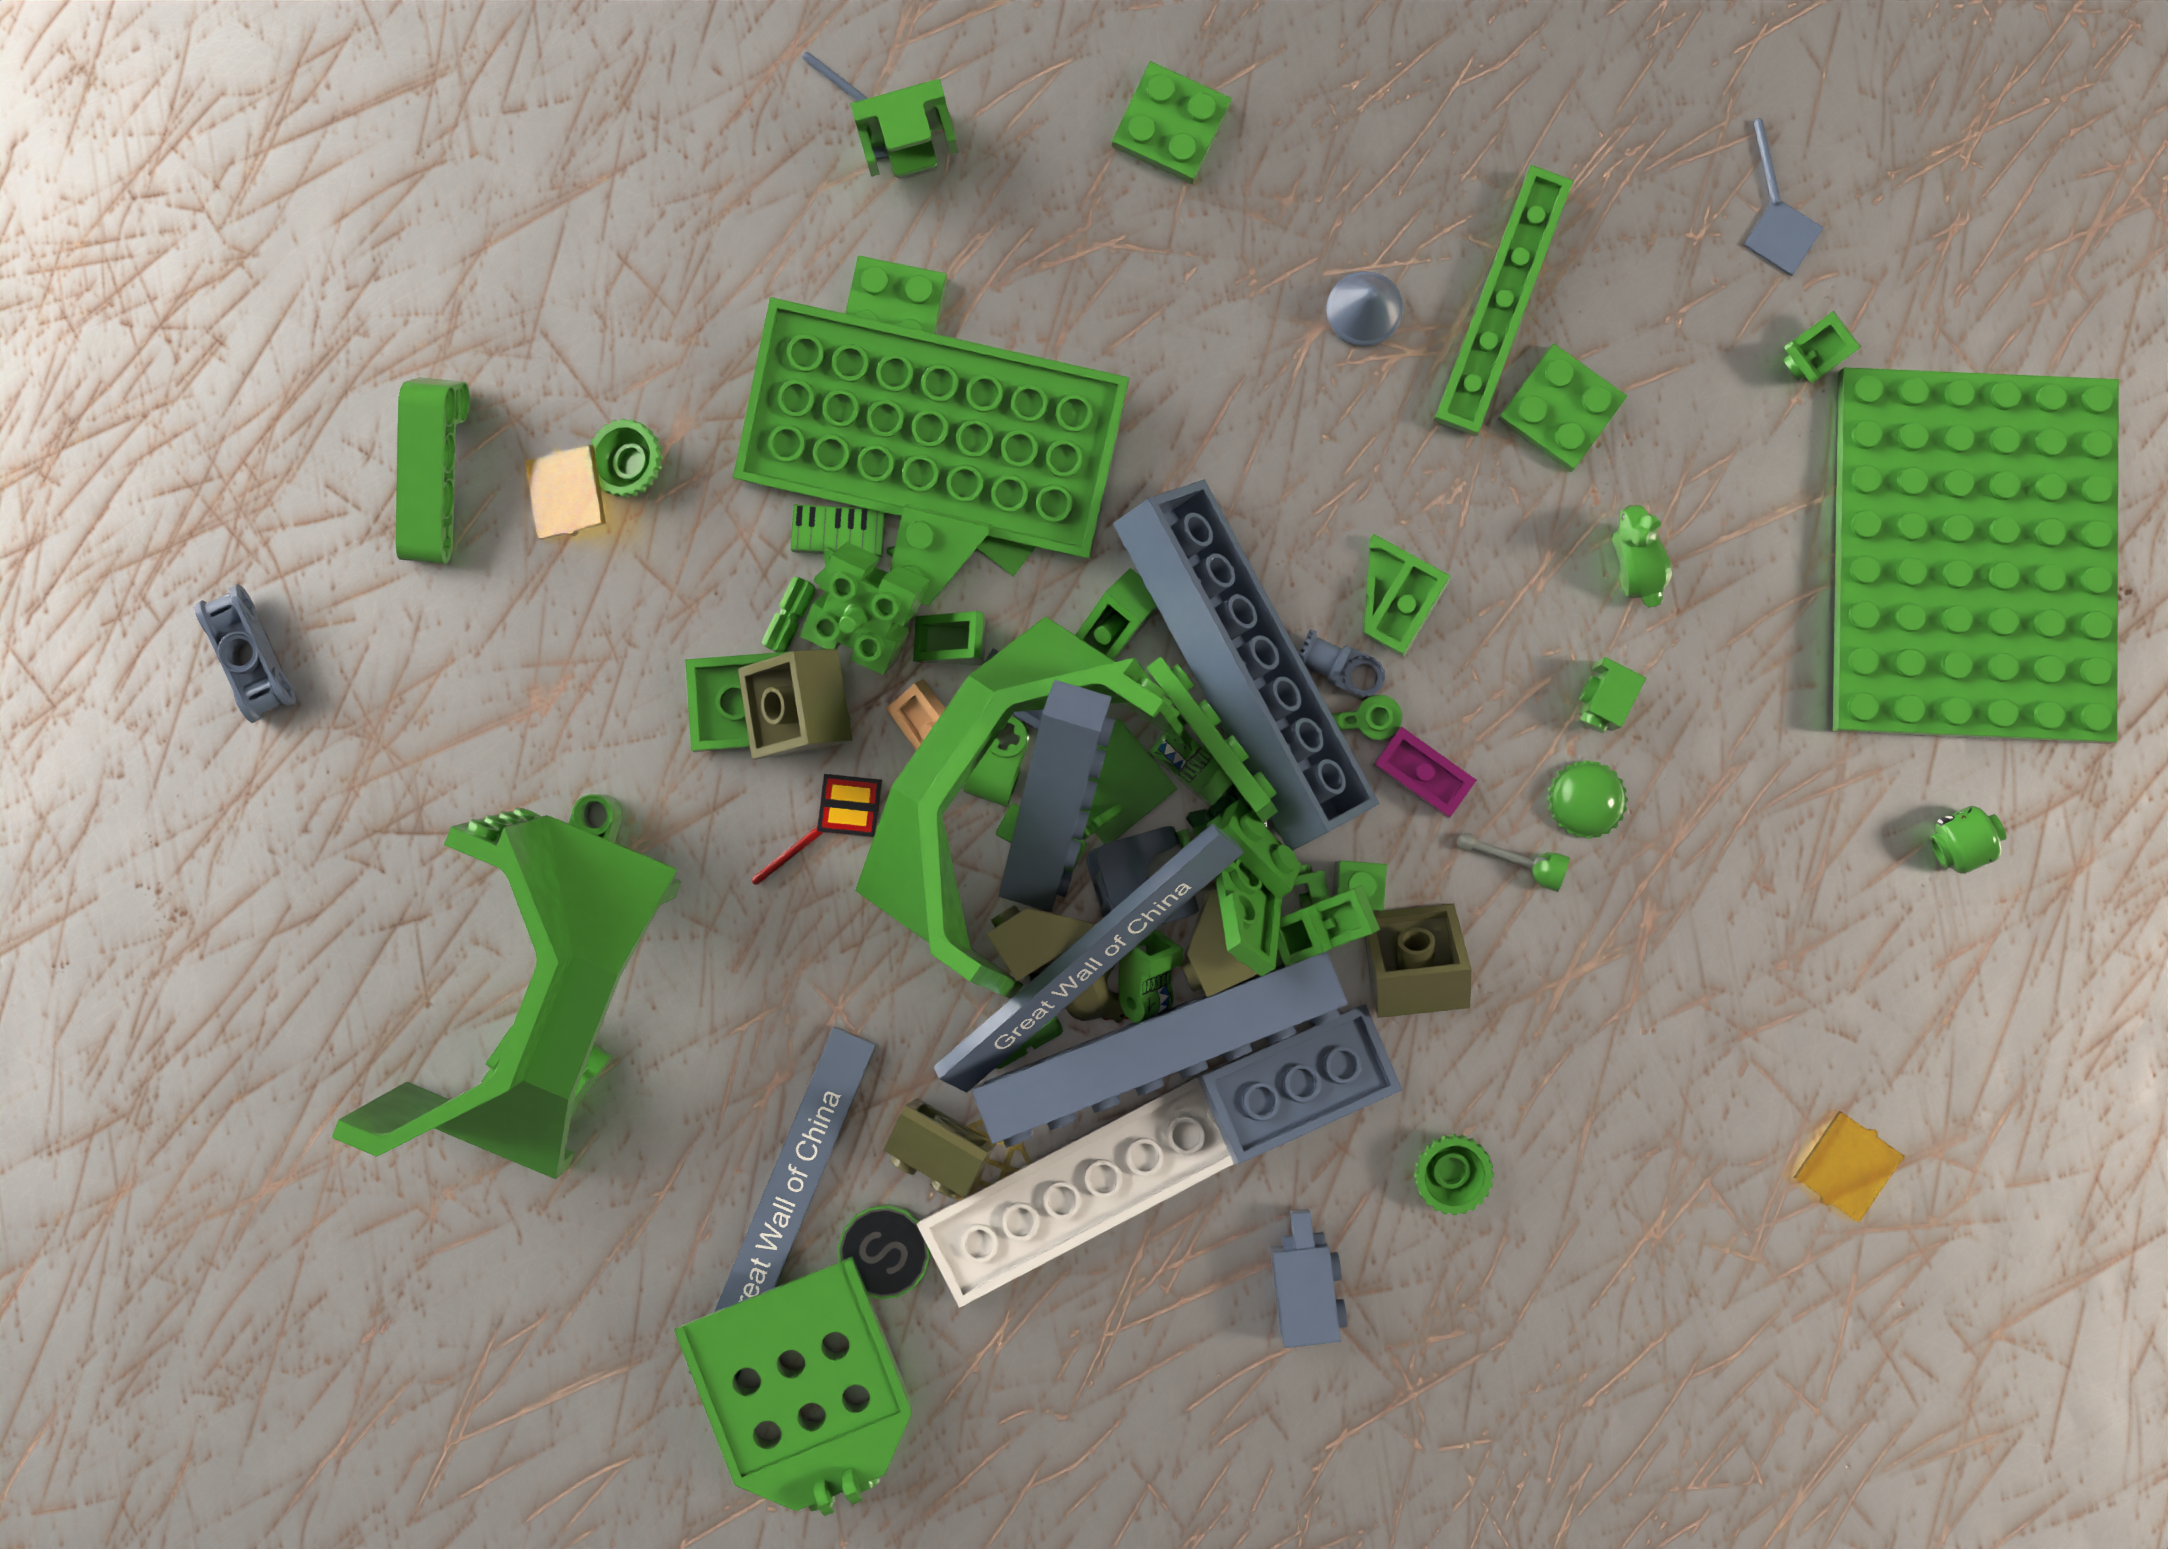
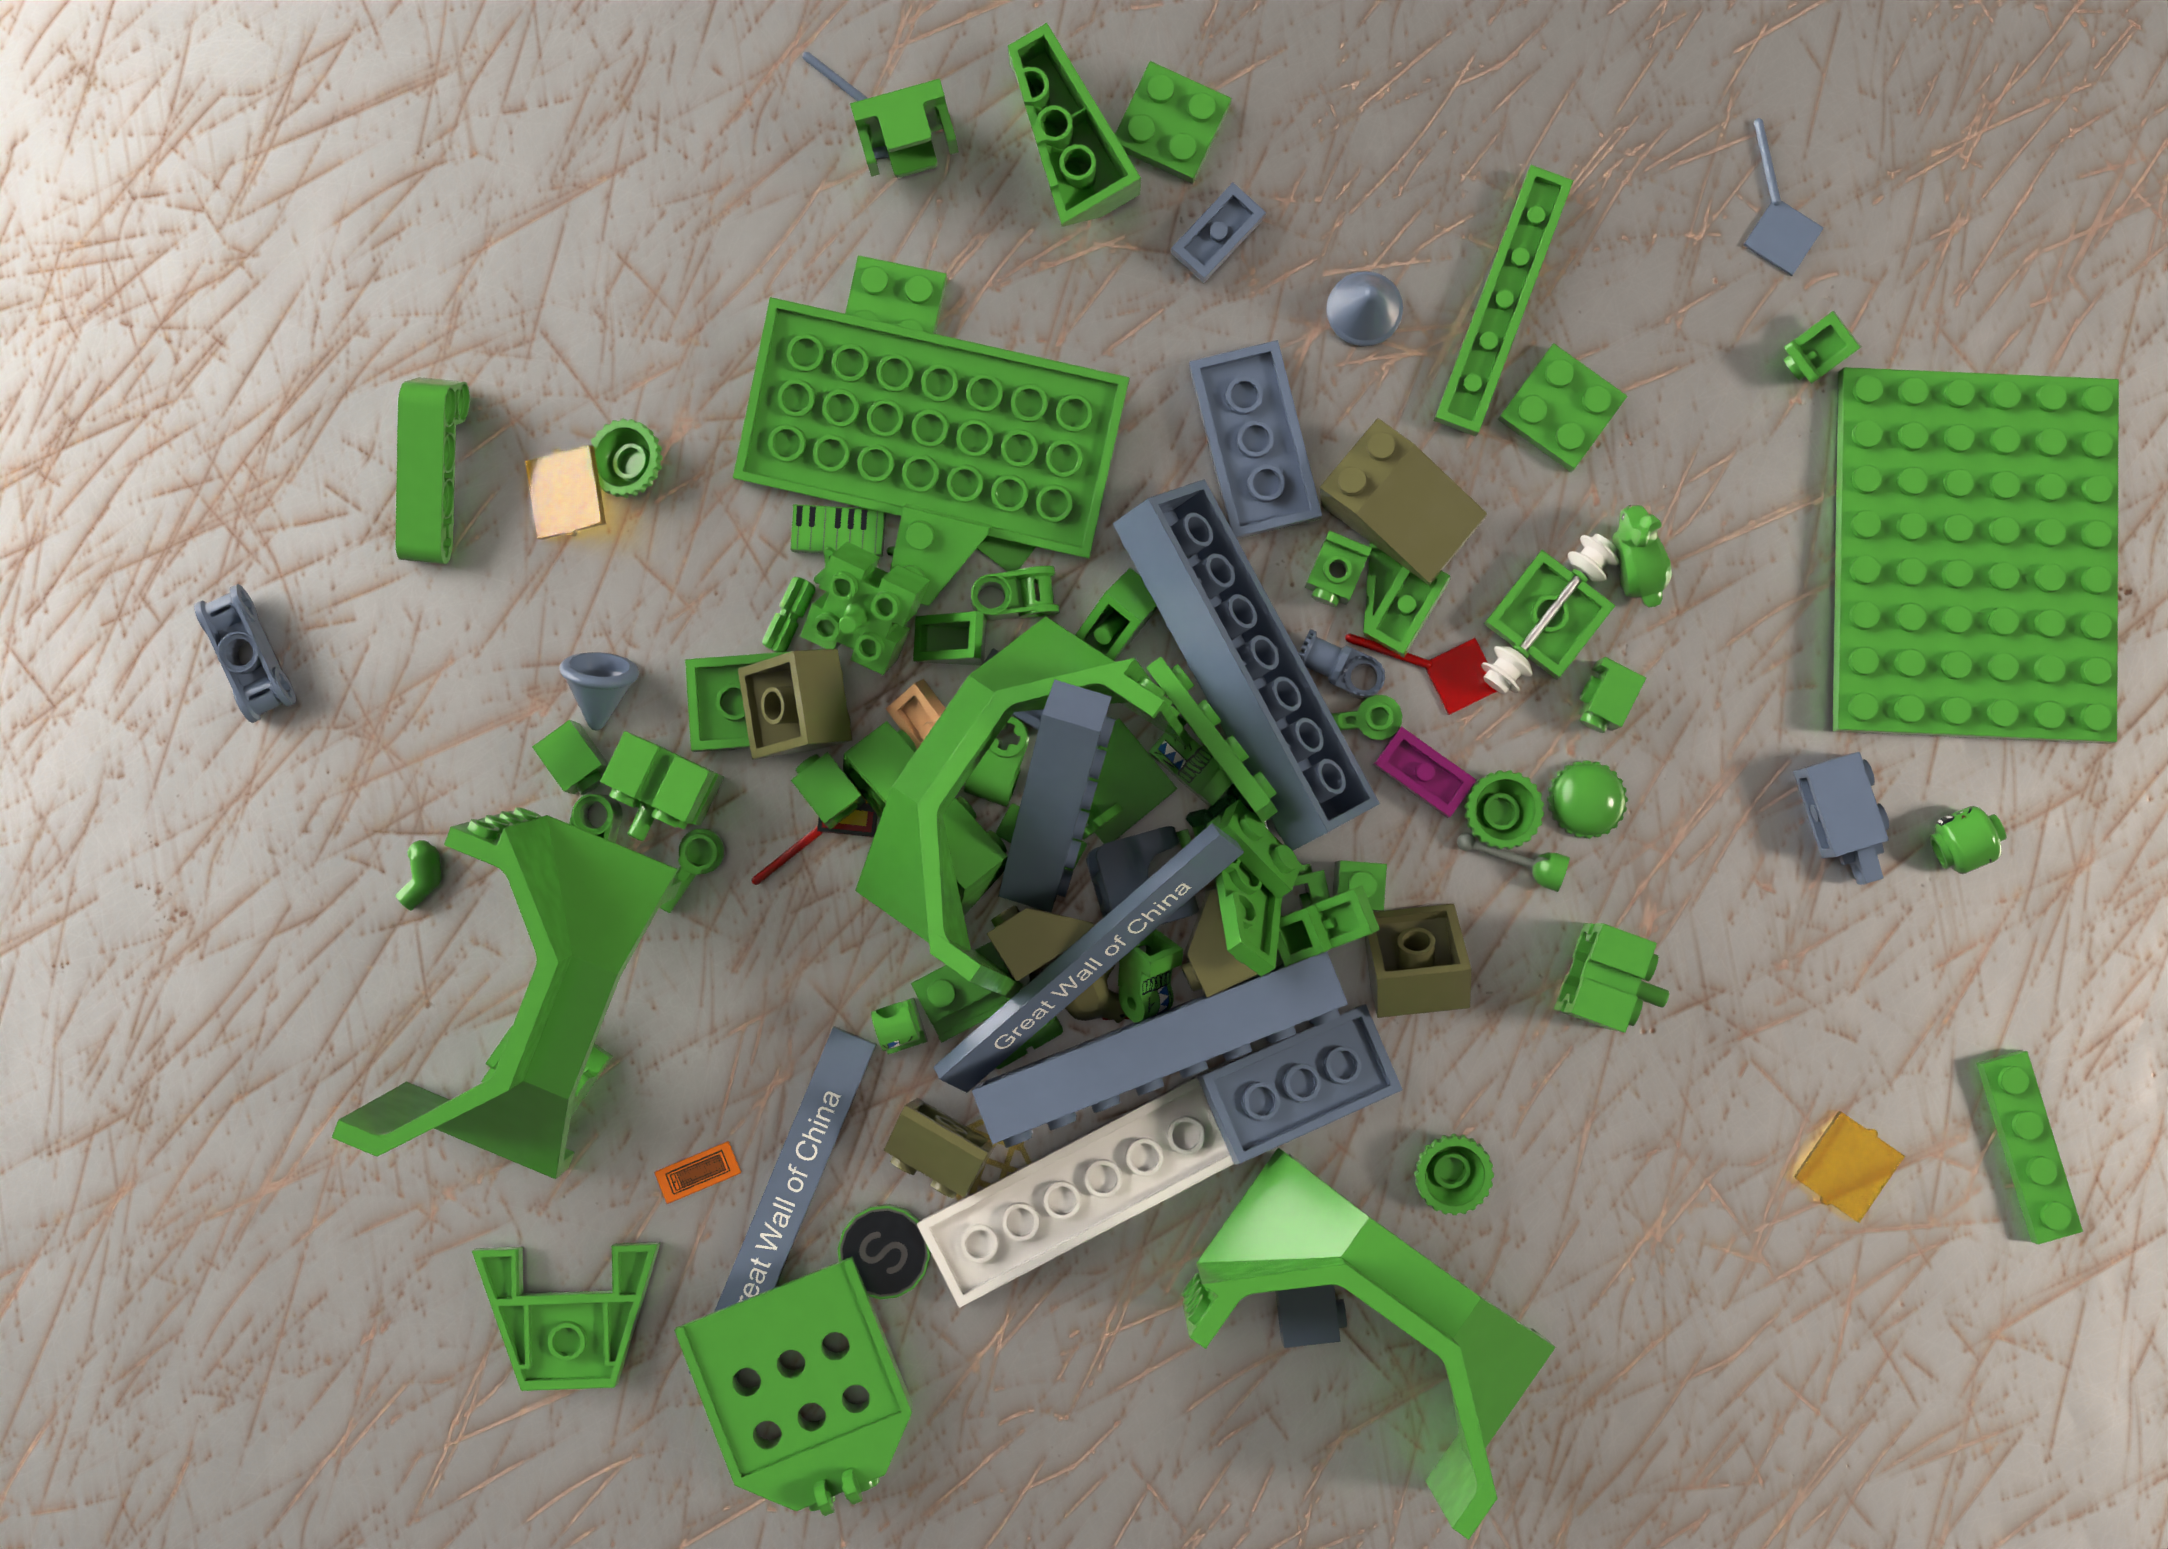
(425, 874): none -> bright green arm
(567, 1336): none -> bright green wing
(572, 758): none -> bright green brick
(598, 683): none -> sand blue hat
(659, 785): none -> bright green brick
(697, 1172): none -> sticker
(699, 853): none -> bright green plate
(827, 789): none -> bright green brick
(899, 1026): none -> bright green leg
(956, 1003): none -> bright green plate
(976, 854): none -> bright green wedge
(1018, 593): none -> bright green piece
(1076, 144): none -> bright green wedge
(1218, 232): none -> sand blue plate
(1255, 439): none -> sand blue plate
(1305, 1234): none -> bright green panel
(1346, 552): none -> bright green brick
(1401, 502): none -> olive slope
(1454, 673): none -> red piece
(1504, 810): none -> bright green hat
(1550, 614): none -> bright green plate
(1608, 977): none -> bright green brick
(1845, 813): none -> sand blue hinge
(2029, 1147): none -> bright green plate

